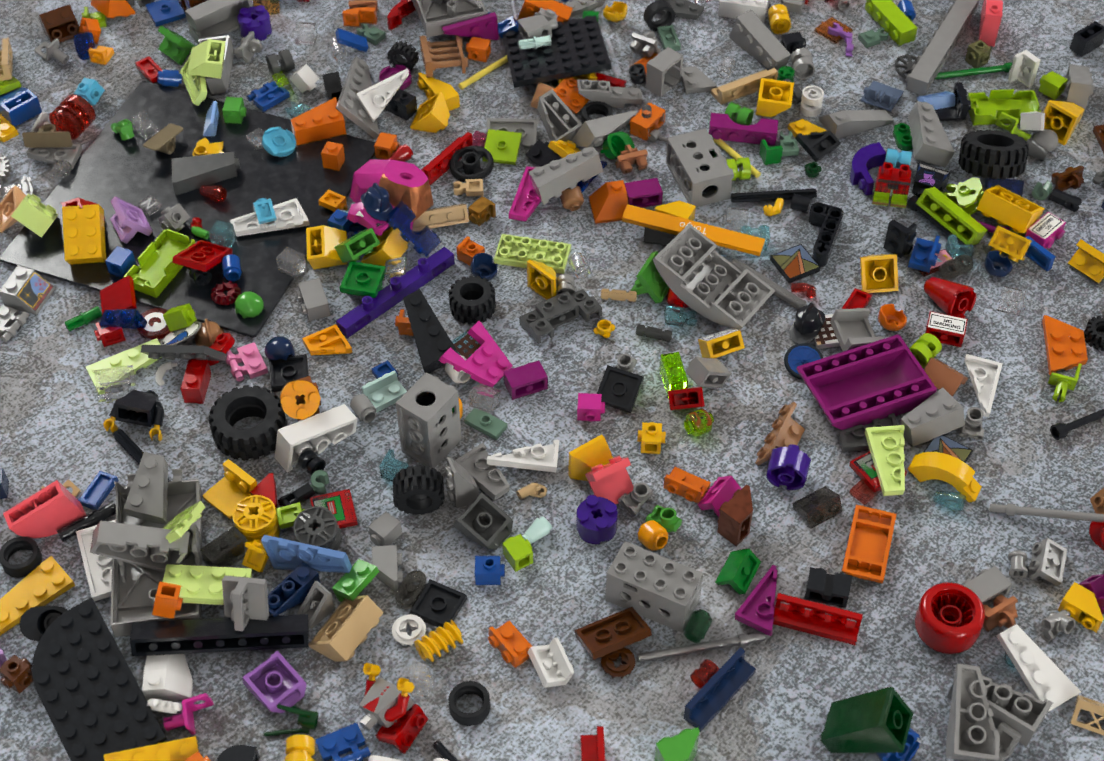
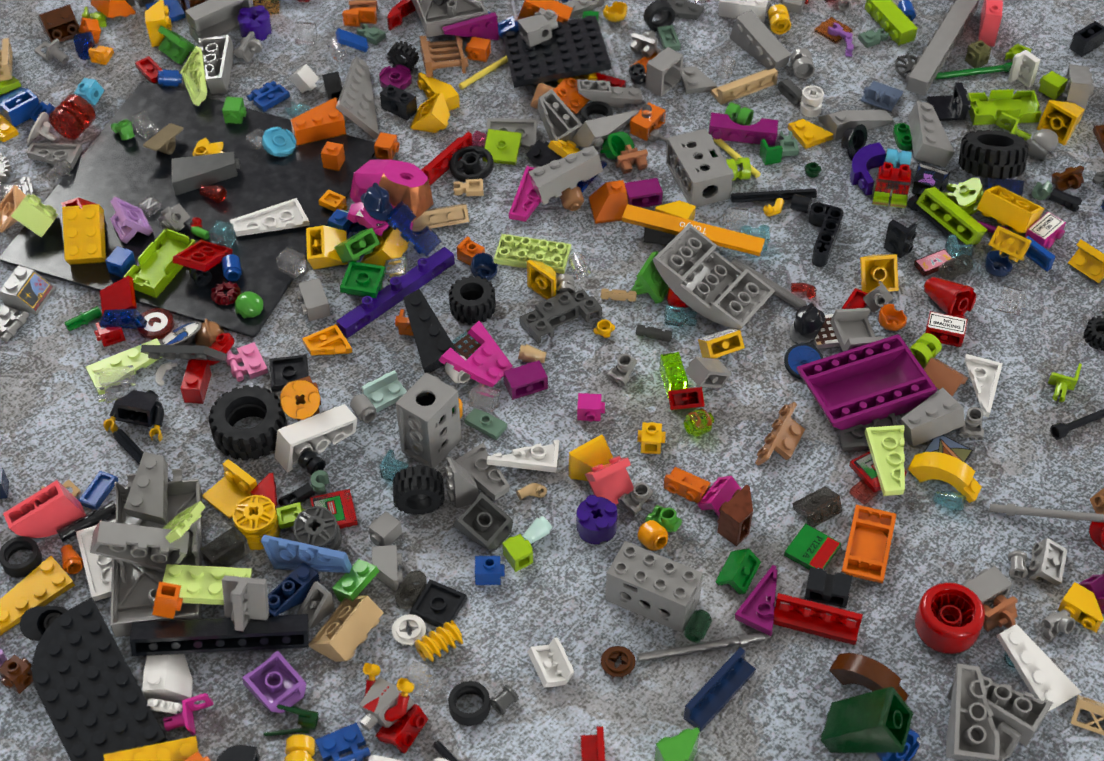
(42, 107): none -> blue bracket
(47, 137): dark tan piece -> none
(71, 561): none -> orange cone
(154, 18): none -> yellow slope
(179, 317): lime brick -> none
(207, 59): yellowish green slope -> none
(211, 120): light blue slope -> none
(255, 555): yellow bracket -> none
(264, 210): medium azure bracket -> none
(279, 348): dark blue hair -> none
(280, 79): clear neon green piece -> none
(285, 59): dark grey wheel -> none
(378, 96): white wing -> none
(383, 368): blue tile -> none
(403, 153): red cone -> none
(481, 211): pearl gold brick -> none
(504, 700): none -> dark grey bush
(510, 643): orange bracket -> none
(531, 354): none -> tan cone
(535, 42): light aqua axle -> none
(613, 633): reddish brown plate -> none
(620, 388): black tile -> none
(704, 673): clear red wheel -> none
(774, 97): yellow slope -> none
(786, 72): green wheel -> none
(788, 467): dark purple brick -> none
(793, 41): black brick -> none
(795, 263): tile -> none
(812, 548): none -> tile
(818, 144): black wing -> none
(854, 139): none -> black piece
(865, 671): none -> reddish brown arch
(878, 297): none -> light grey bracket
(924, 254): blue bracket -> none
(939, 100): light blue slope -> none
(1014, 50): none -> lime plate
(1032, 121): white slope -> none
(1063, 345): orange wing -> none

